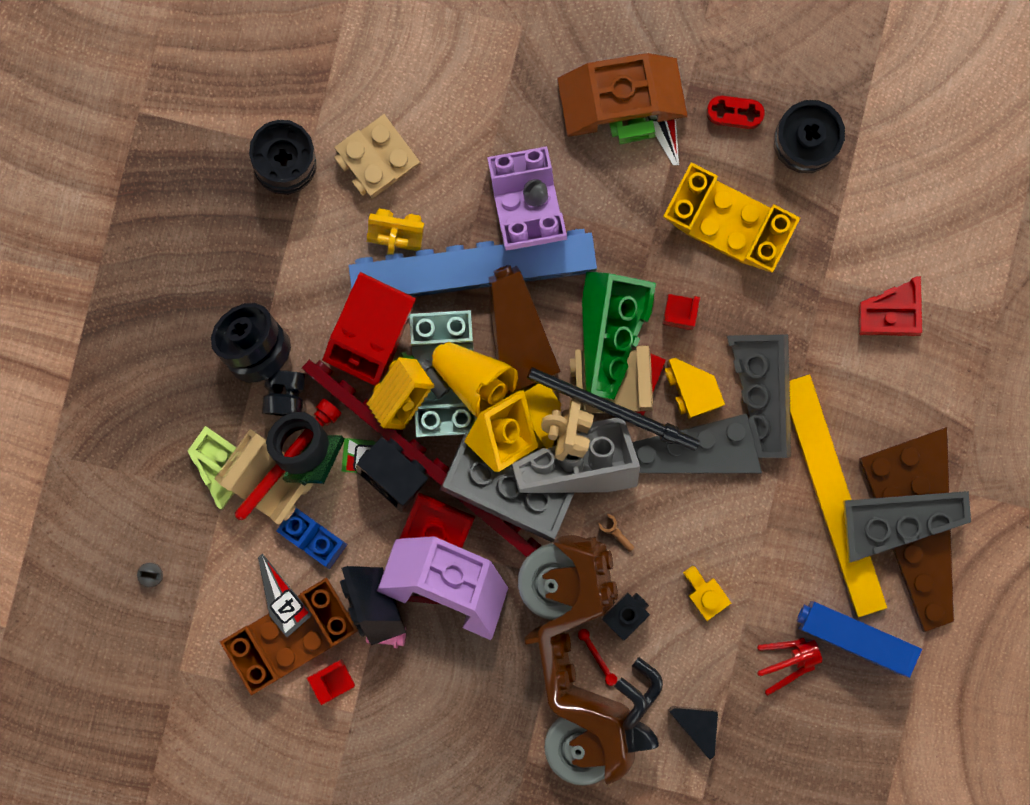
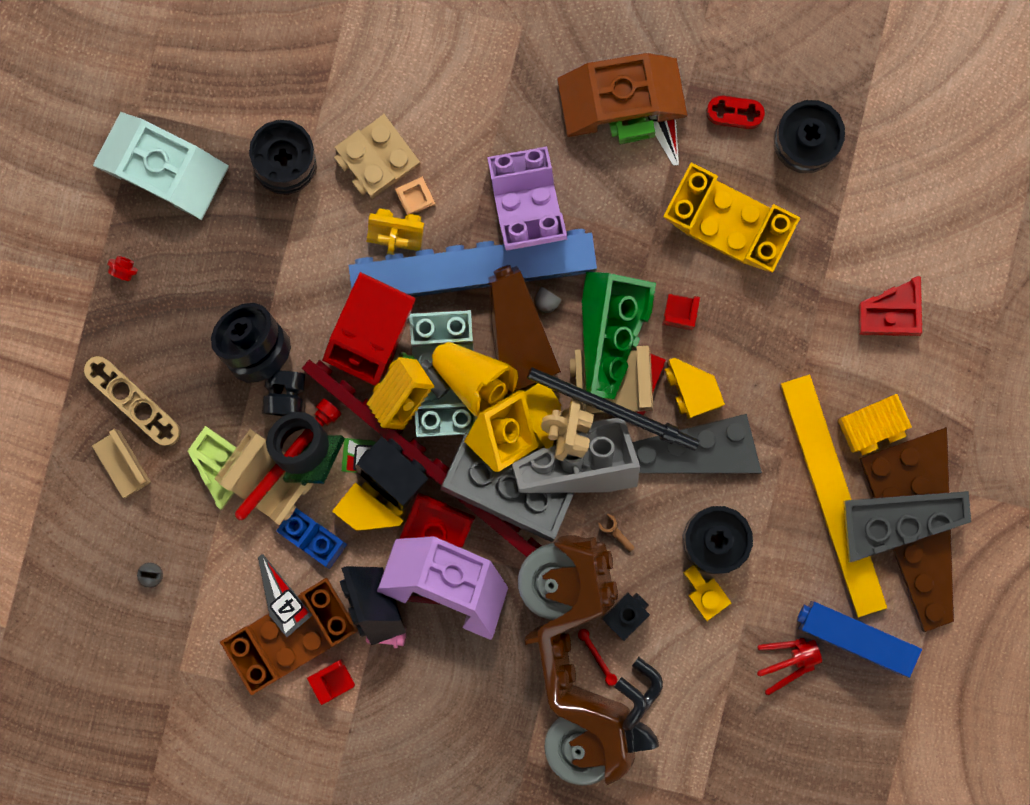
(121, 463): none -> tan panel
(122, 268): none -> red plate
(130, 403): none -> tan beam
(161, 164): none -> light aqua slope
(365, 512): none -> yellow slope
(415, 196): none -> light nougat tile
(535, 193): dark grey hinge -> none
(546, 301): none -> light grey hinge
(699, 725): black slope -> none
(735, 535): none -> black wheel
(766, 390): dark grey wing -> none
(874, 424): none -> yellow brick

